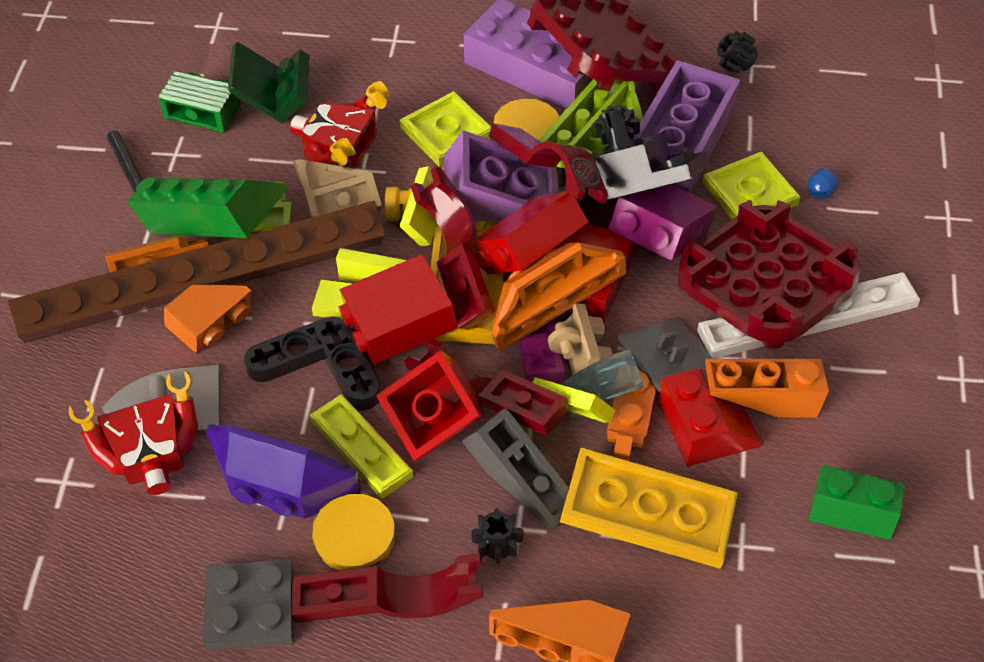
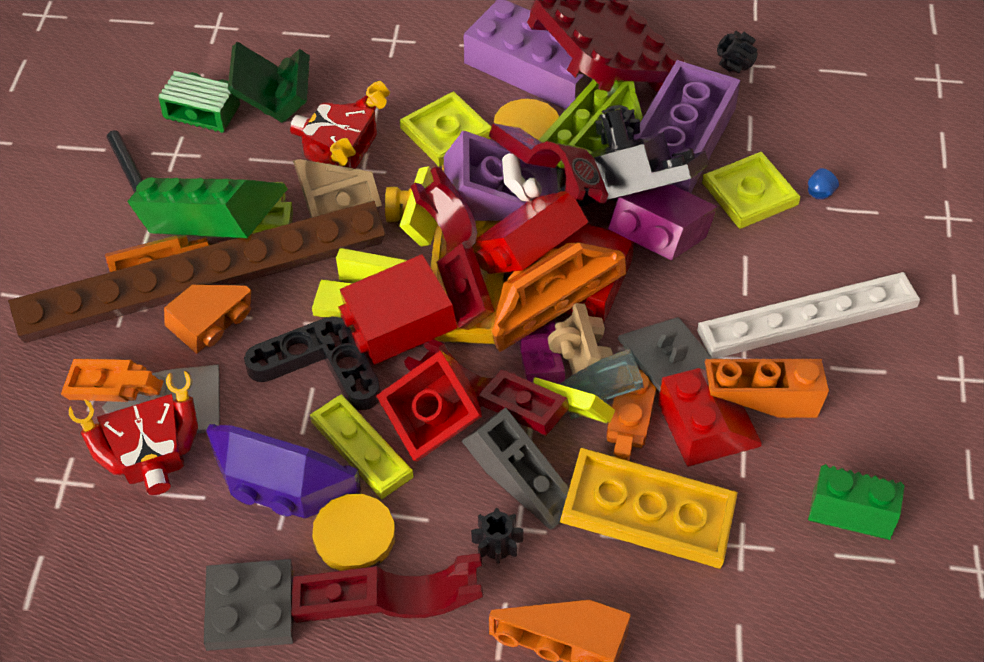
(109, 381): none -> orange hinge
(516, 183): none -> white arm
(769, 274): dark red plate -> none

